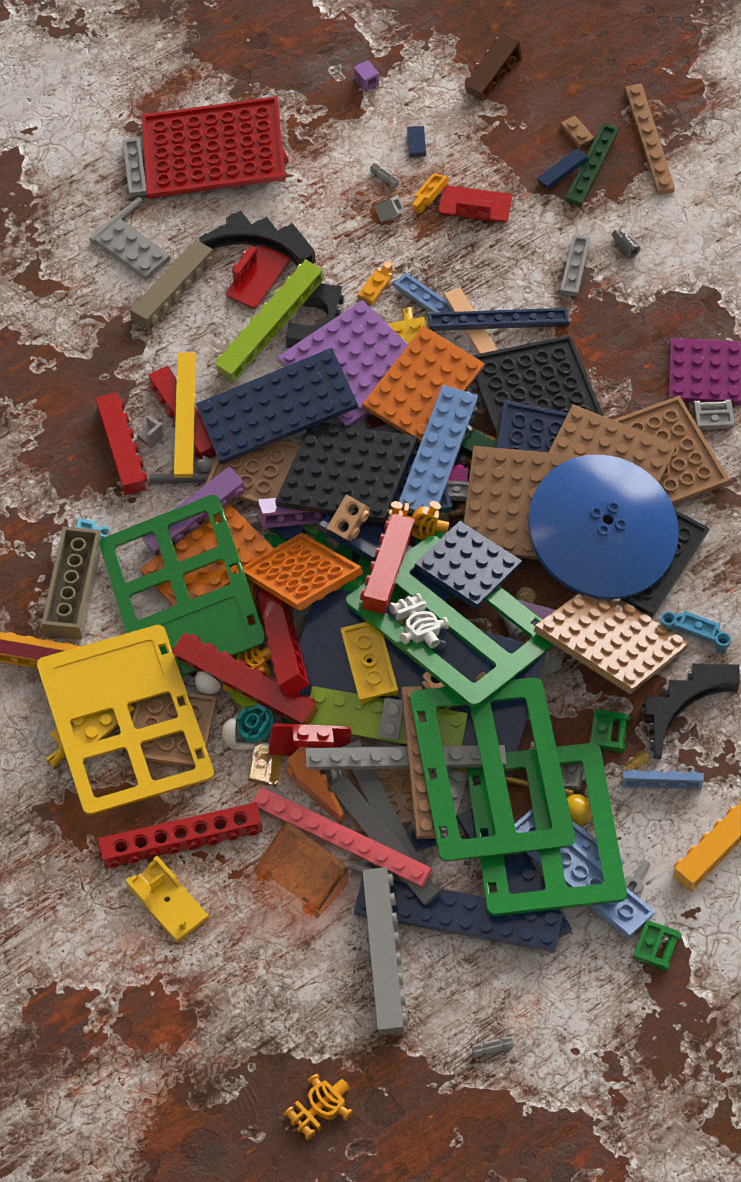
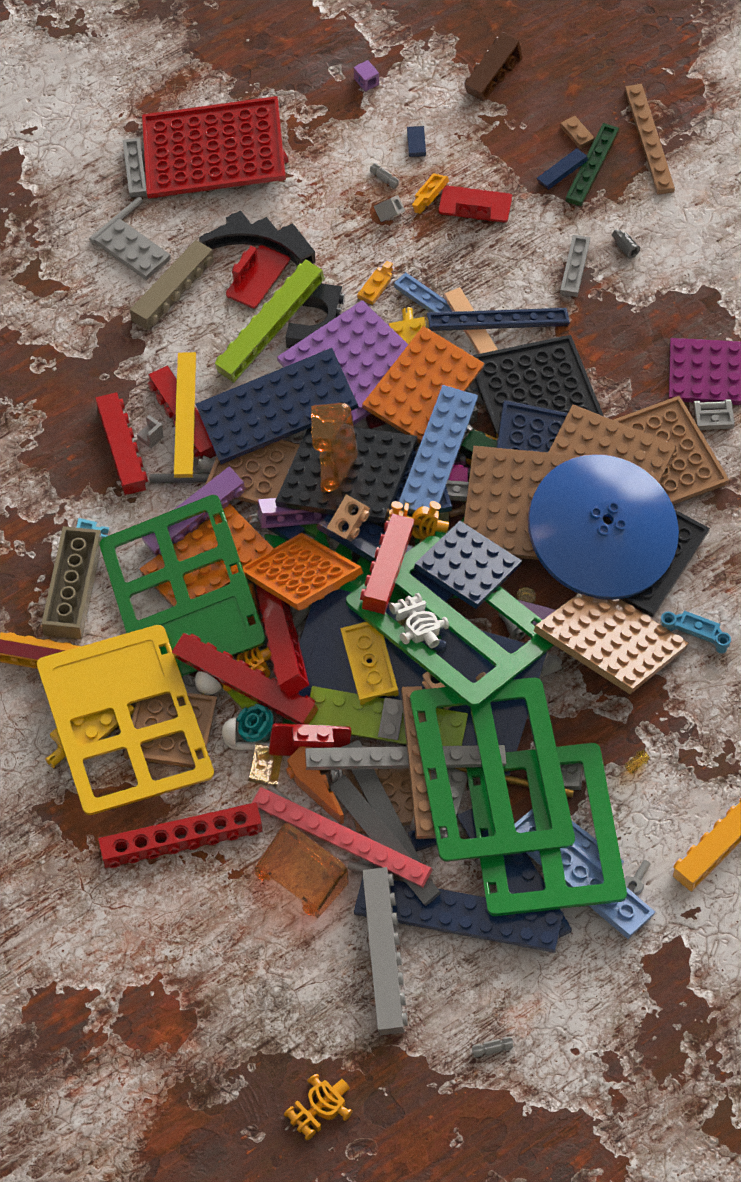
(157, 883): yellow piece -> none
(333, 433): none -> clear orange windscreen
(579, 809): yellow hair -> none
(602, 730): green plate -> none
(650, 942): green plate -> none
(663, 780): medium blue plate -> none
(700, 682): black arch -> none

